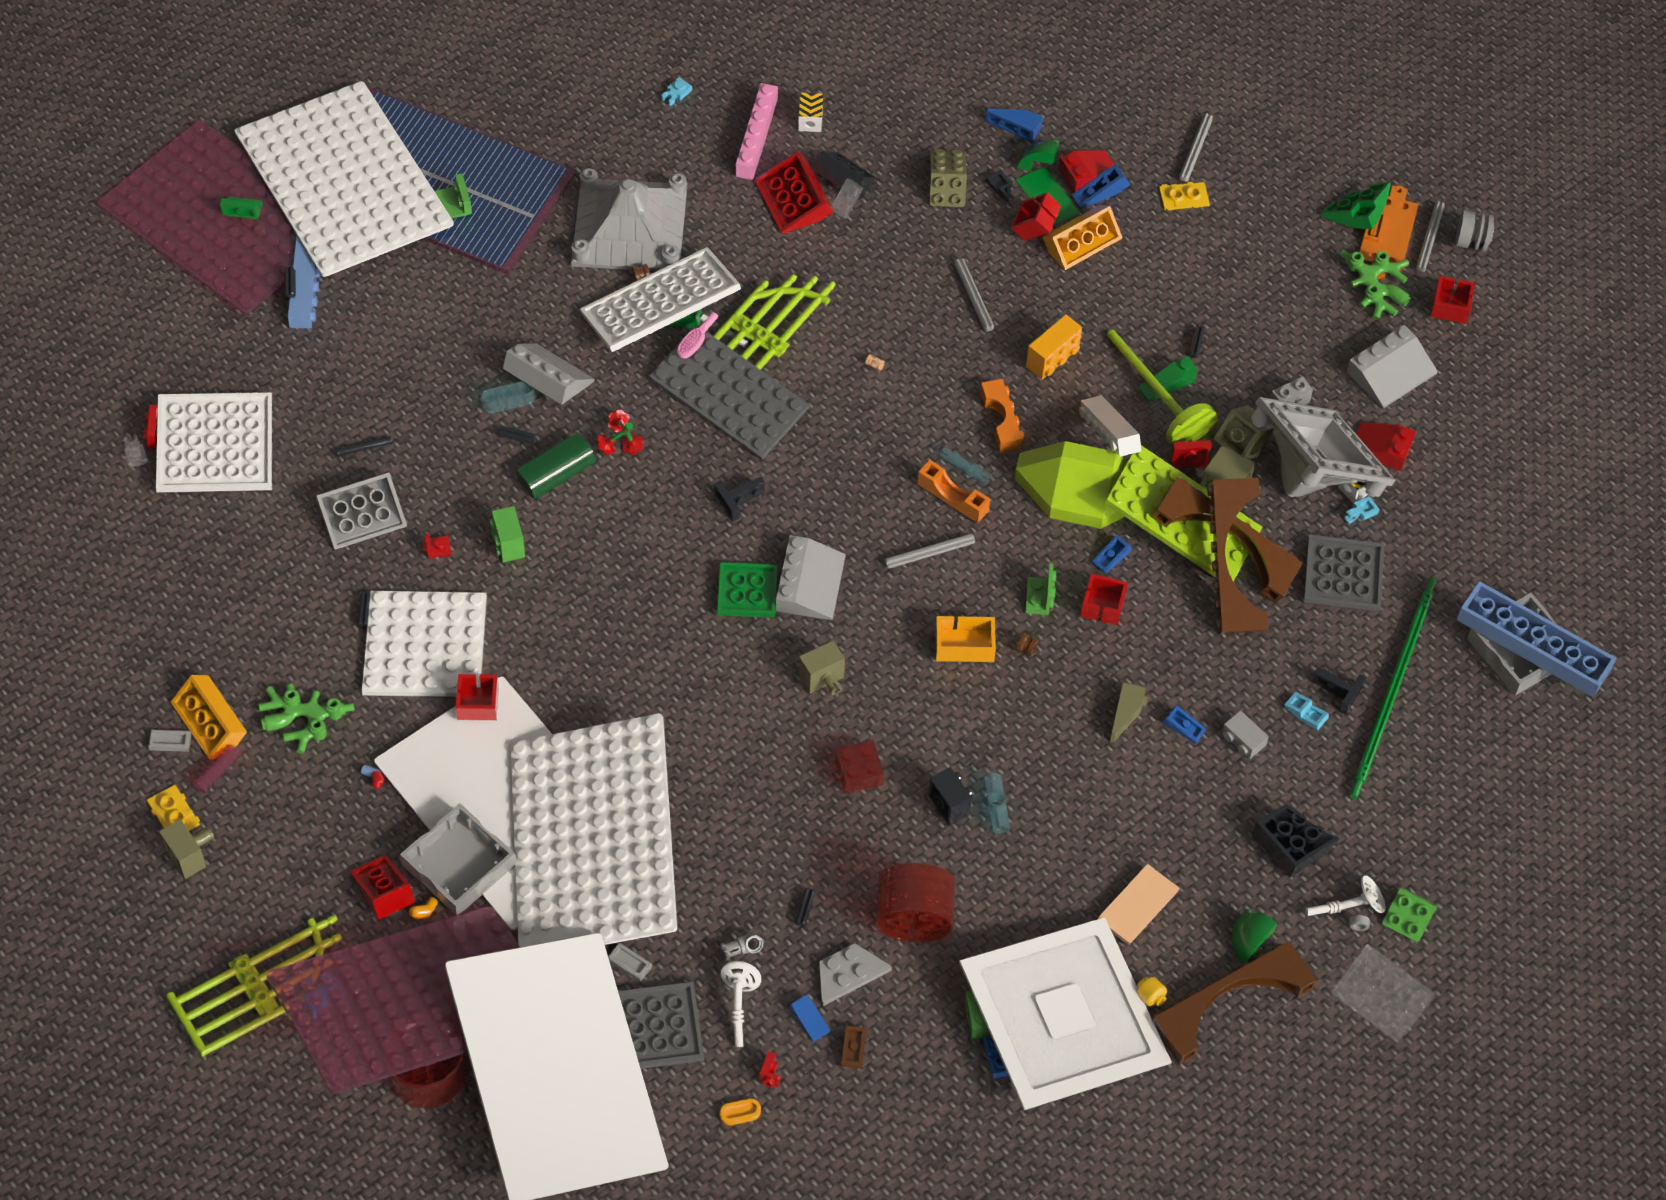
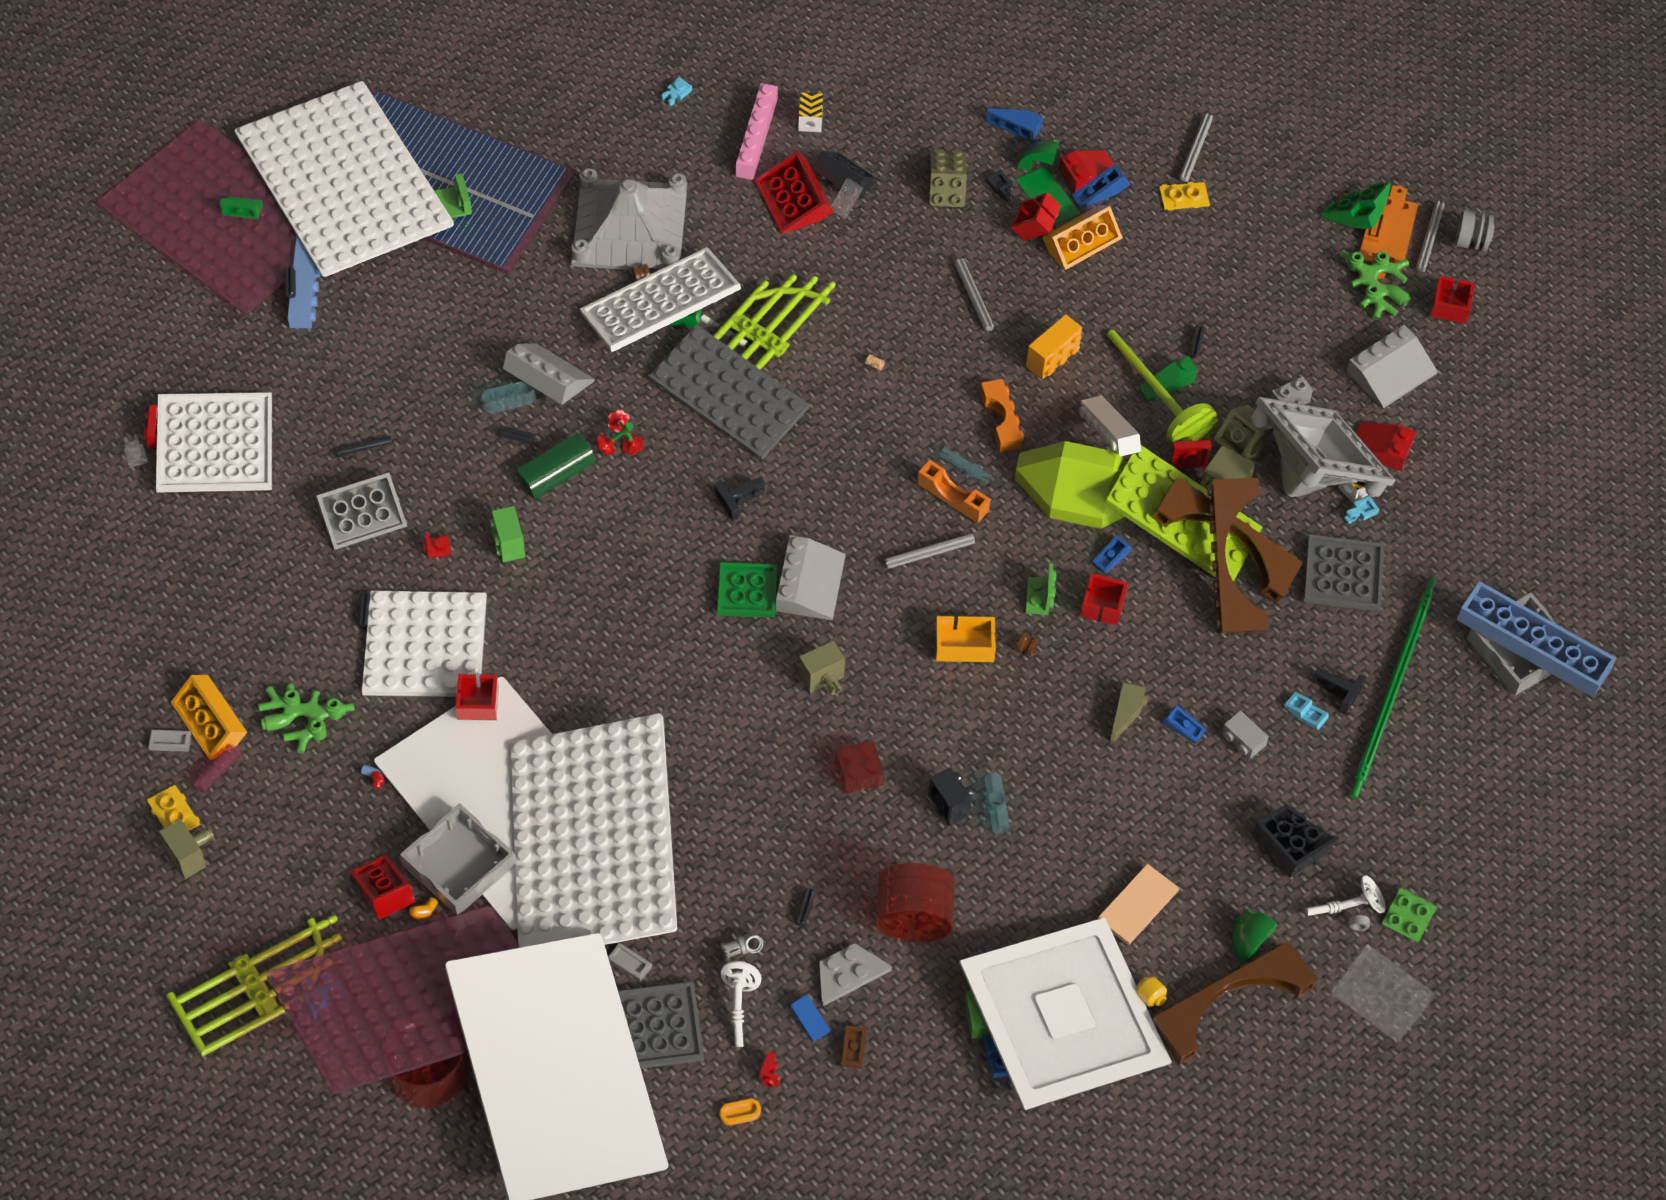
(695, 338): bright pink piece -> none

